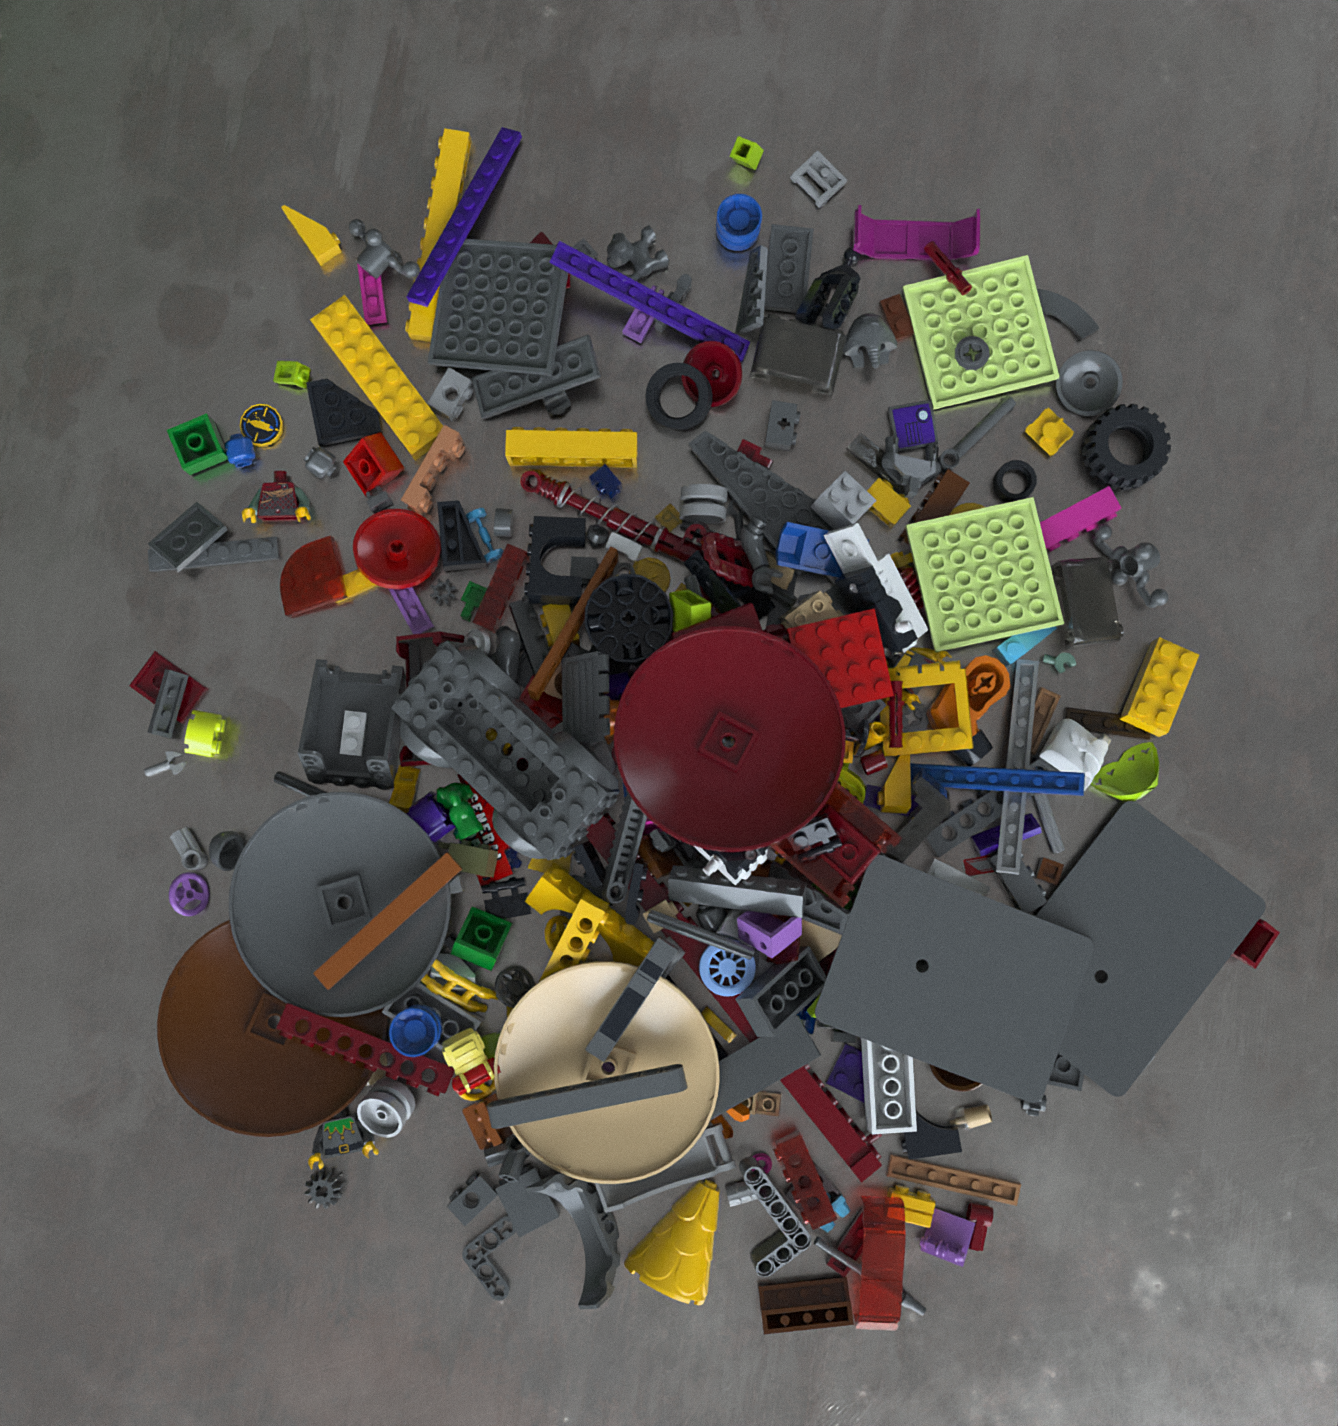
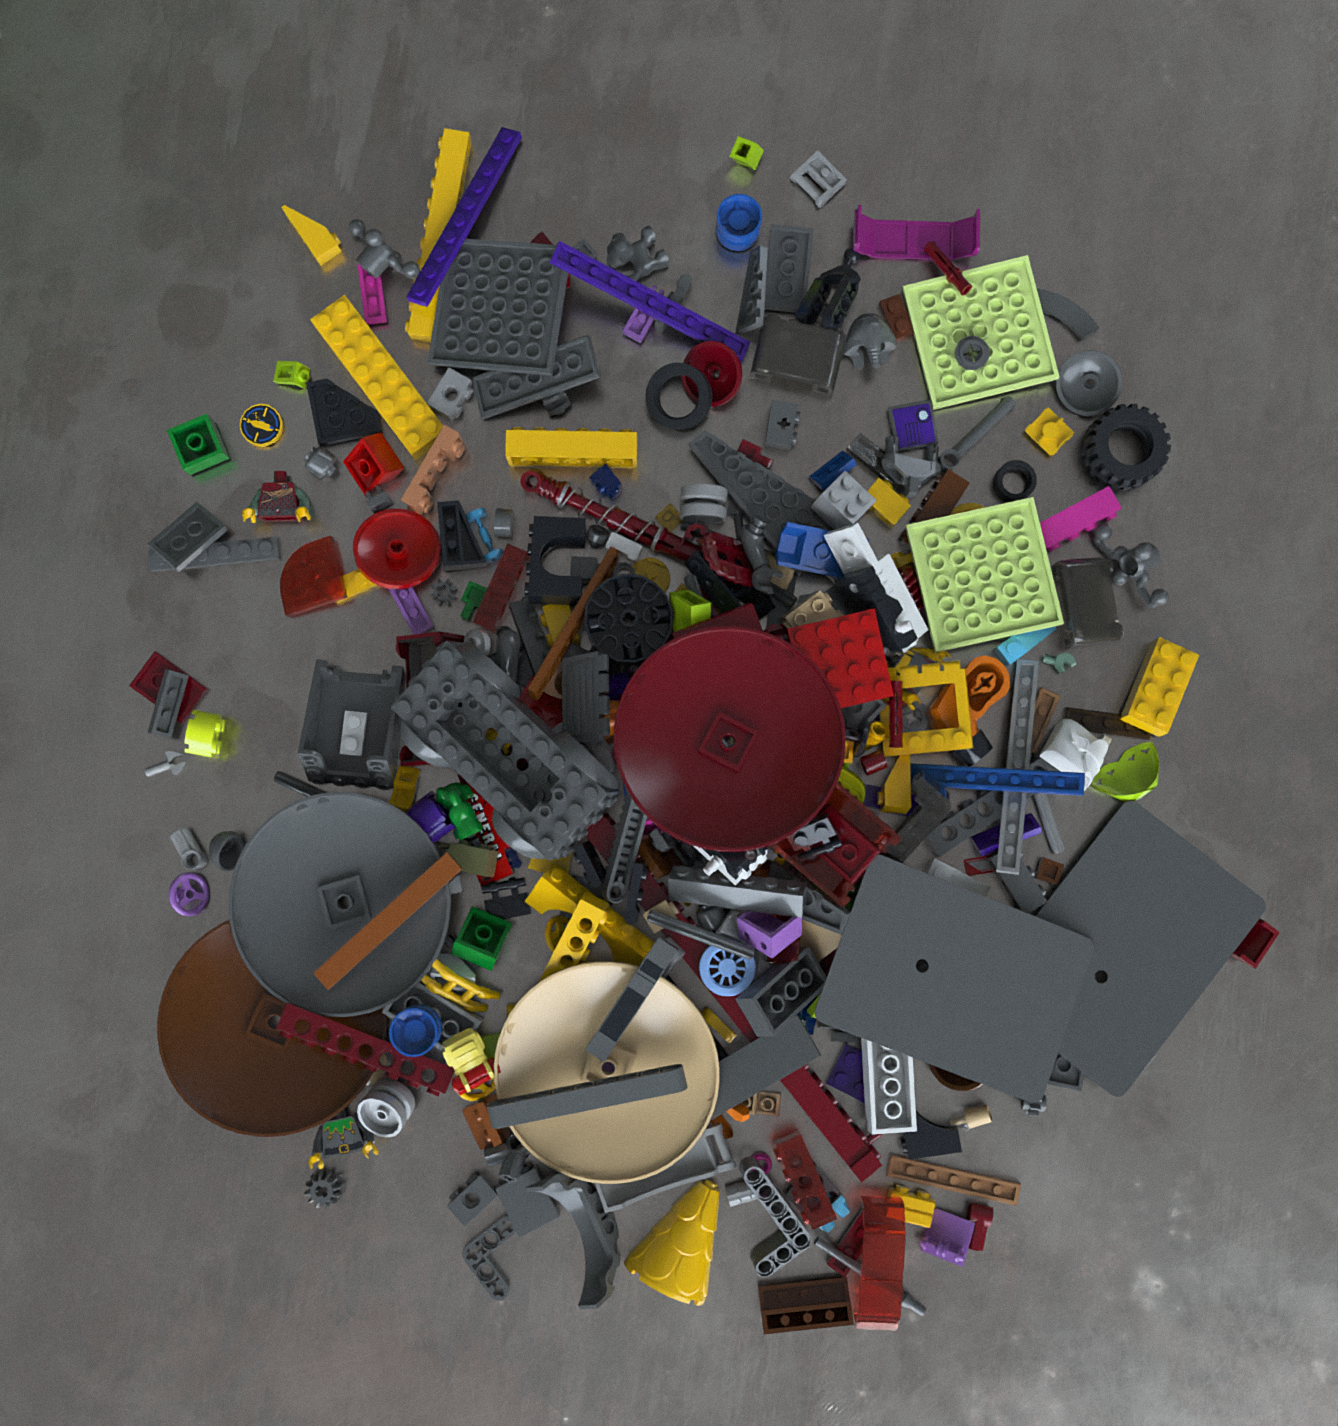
(239, 450): blue head -> none
(513, 986): dark grey wheel -> none
(832, 470): none -> blue plate

